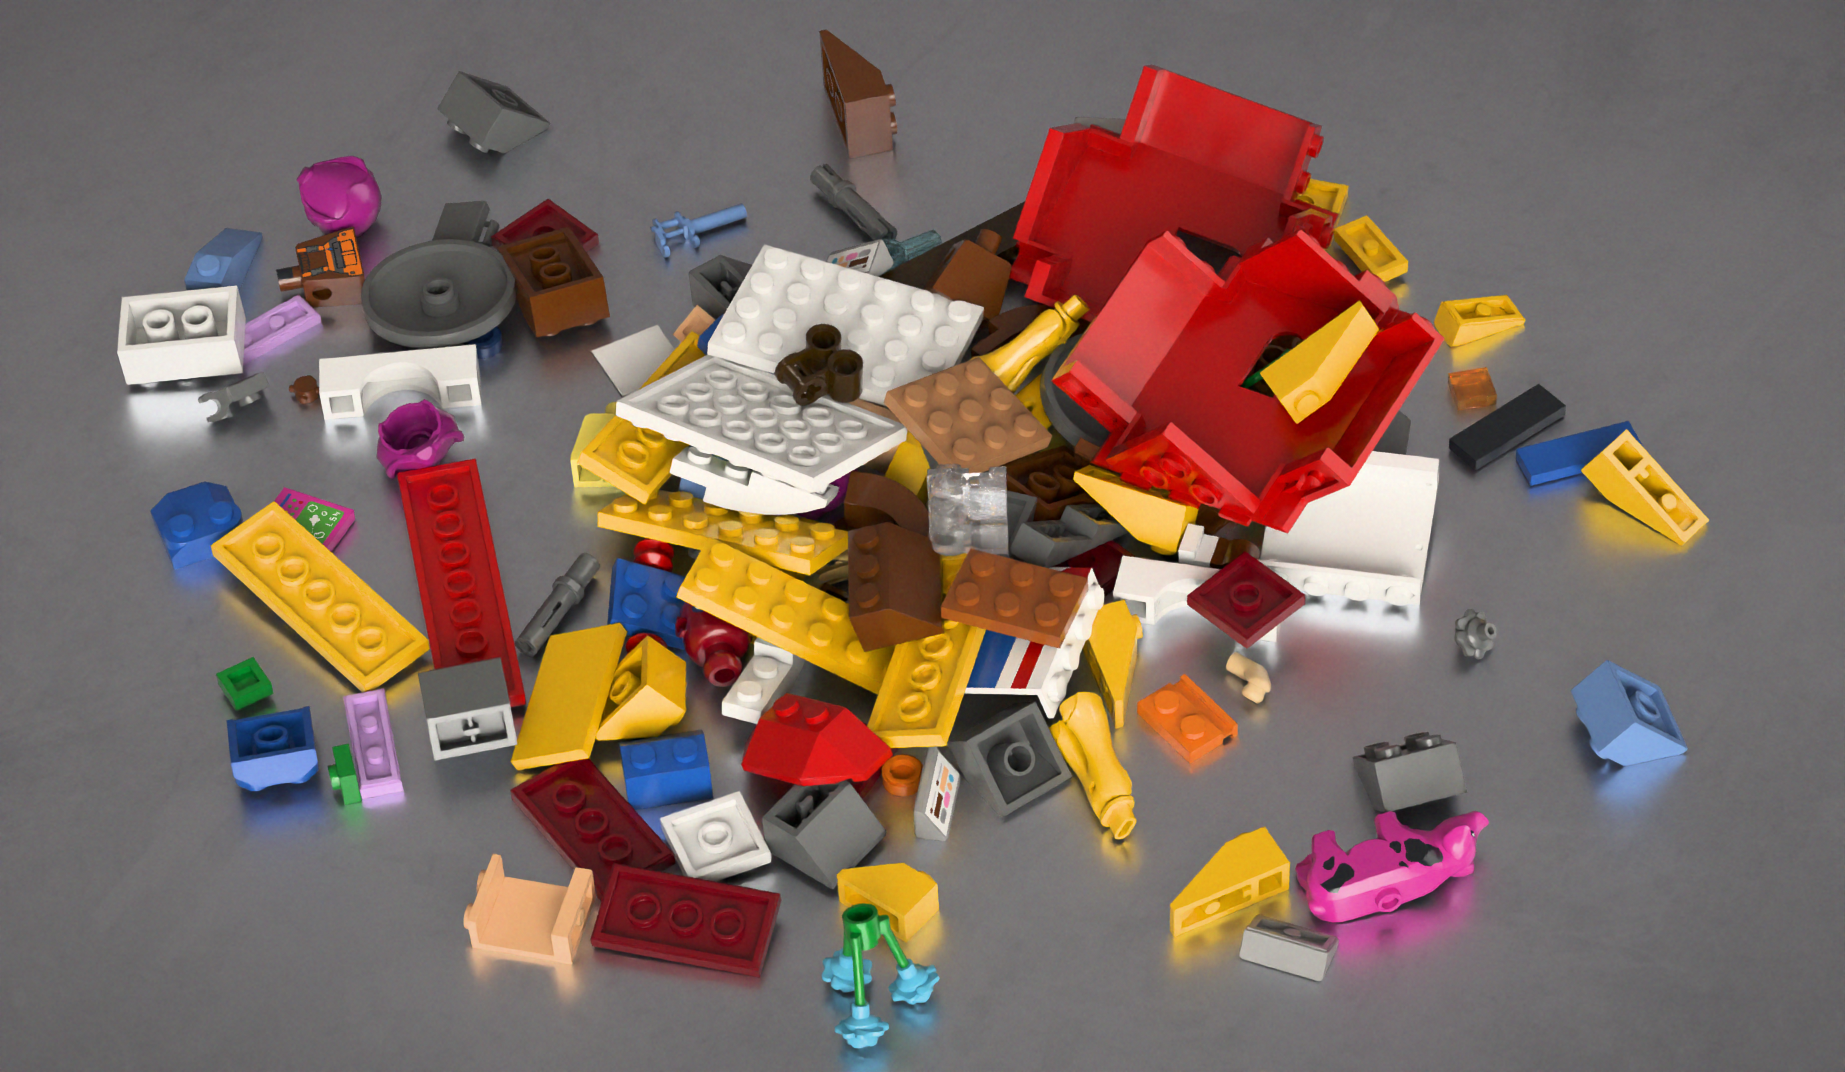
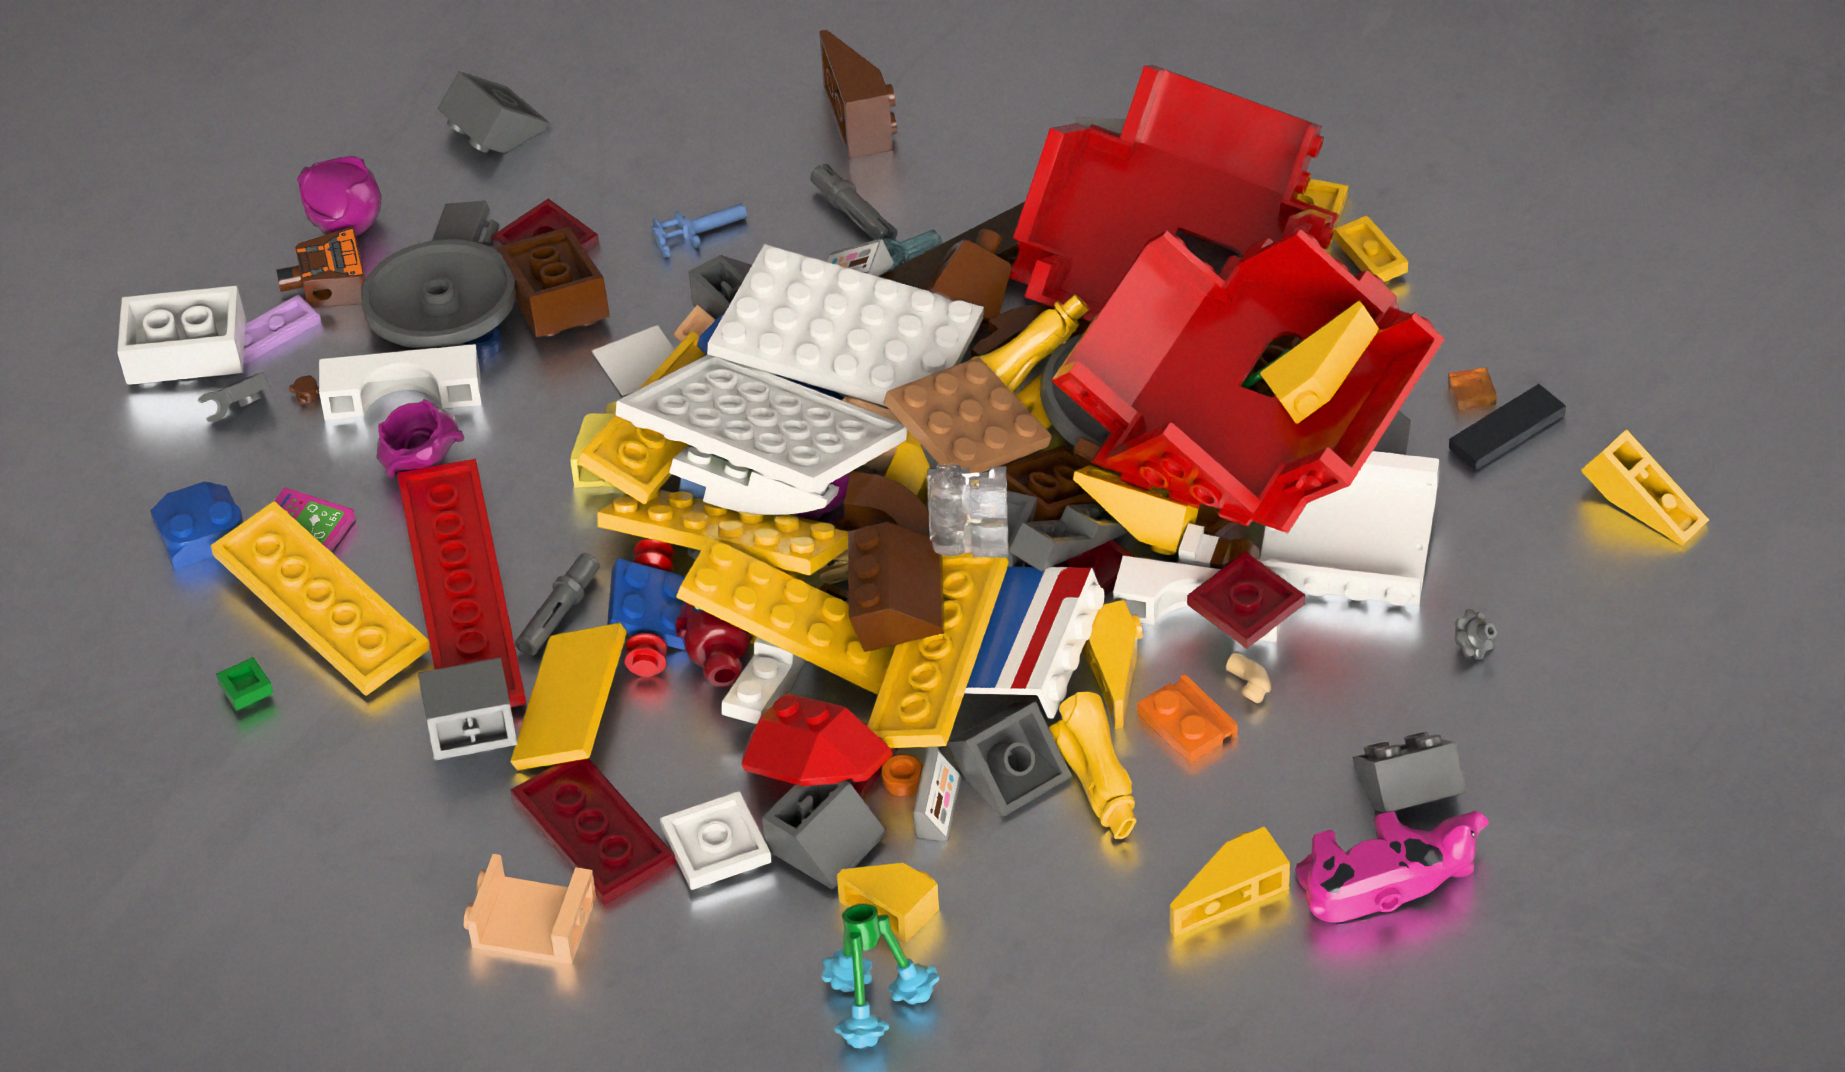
(223, 260): medium blue slope -> none
(272, 749): blue slope -> none
(343, 774): green plate -> none
(372, 743): lavender tile -> none
(644, 694): yellow slope -> none
(666, 769): blue slope -> none
(686, 920): dark red tile -> none
(822, 368): dark brown piece -> none
(1014, 598): dark orange plate -> none
(1288, 947): light grey slope -> none
(1476, 318): yellow slope -> none
(1567, 454): blue tile -> none
(1626, 716): medium blue slope -> none

